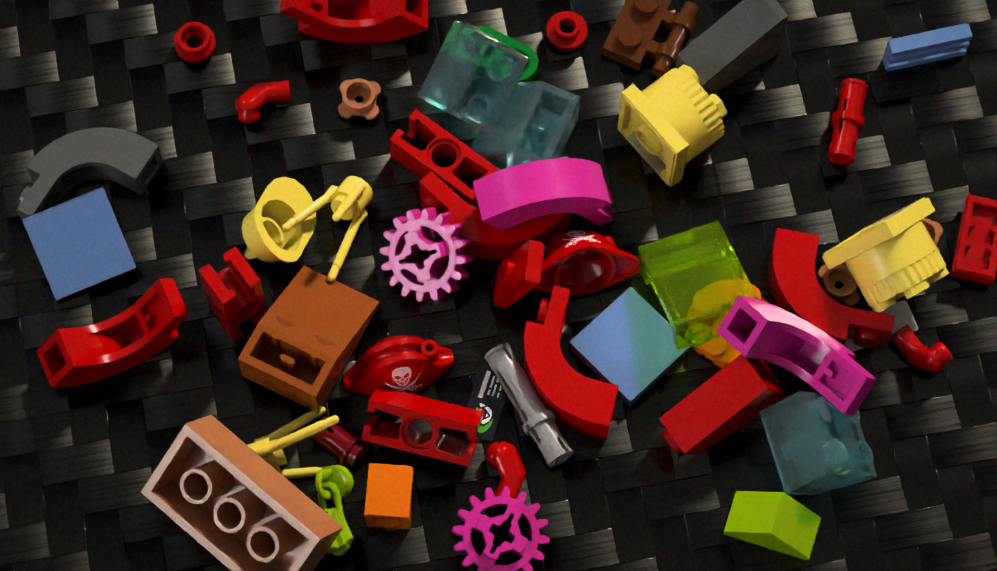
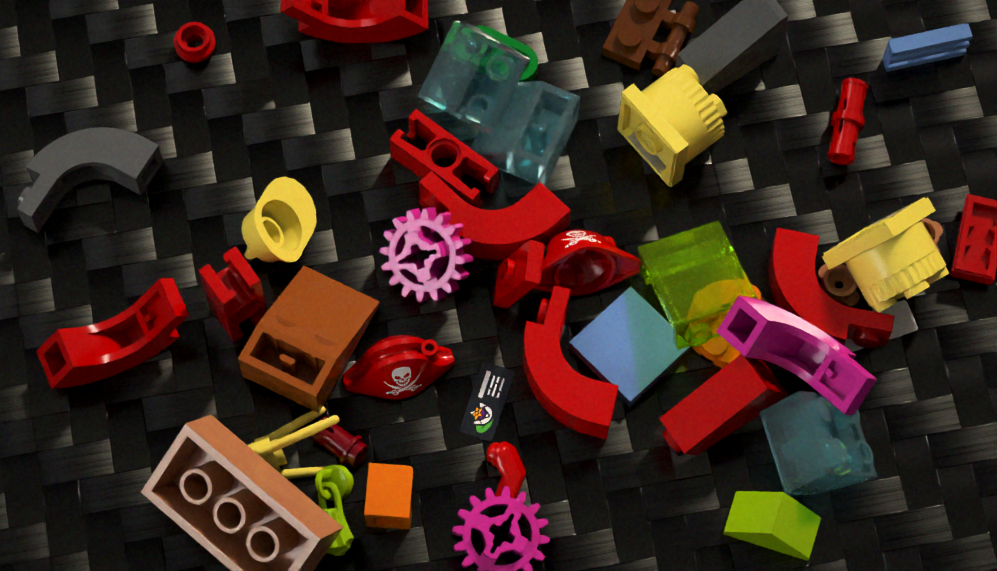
(79, 243): medium blue tile -> none
(259, 94): red arm -> none
(347, 203): light yellow plant -> none
(359, 88): nougat plate -> none
(409, 438): red piece -> none
(532, 411): light grey pin -> none
(544, 189): dark pink arch -> none
(566, 41): red plate -> none
(919, 355): red arm -> none

